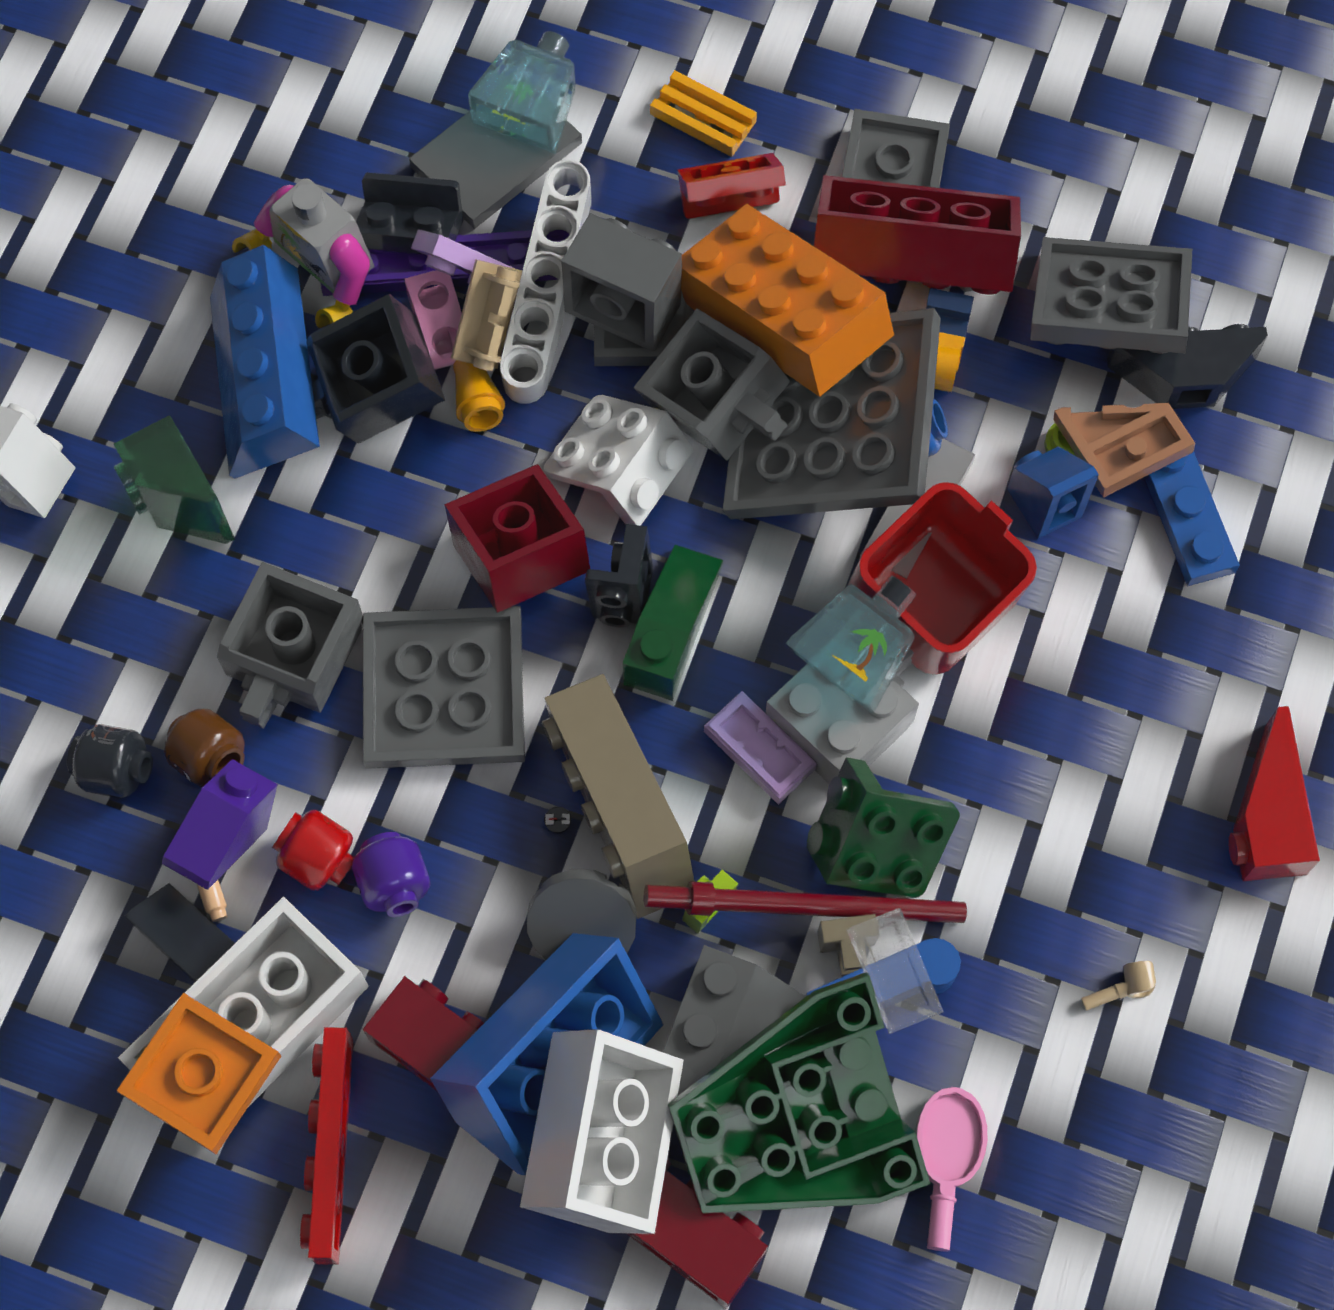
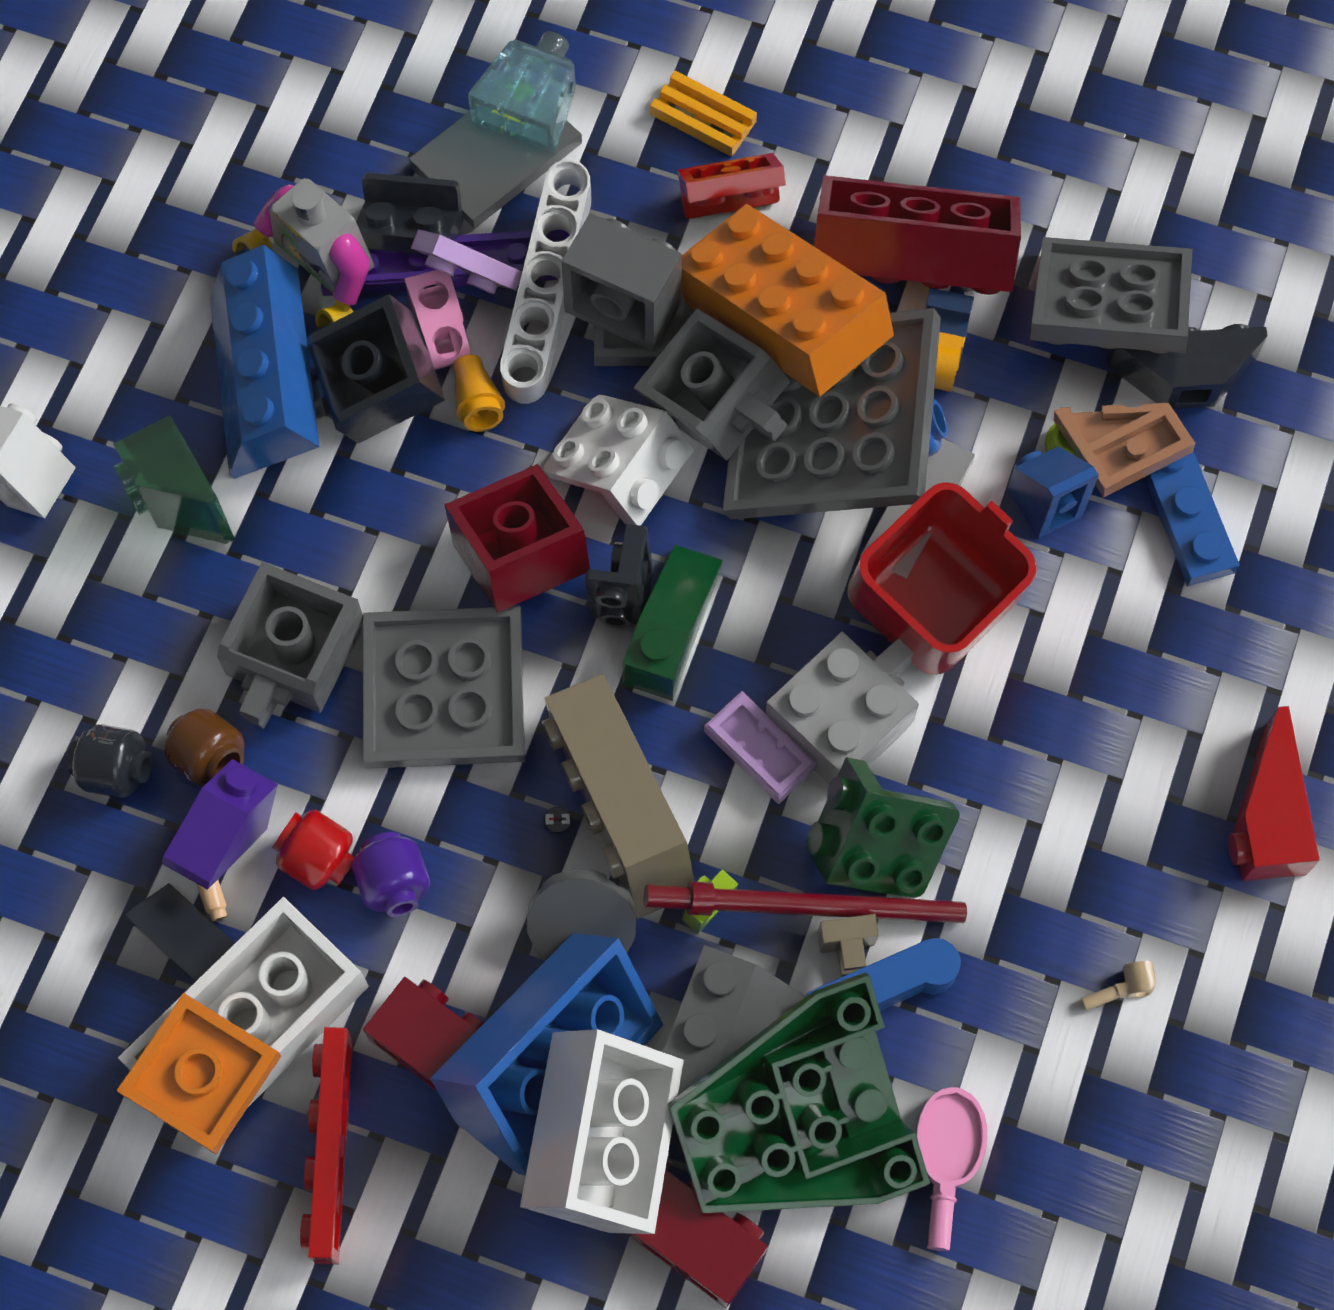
(486, 314): tan hinge -> none
(858, 640): clear light blue torso -> none
(895, 970): clear tile -> none
(896, 149): dark grey plate -> none

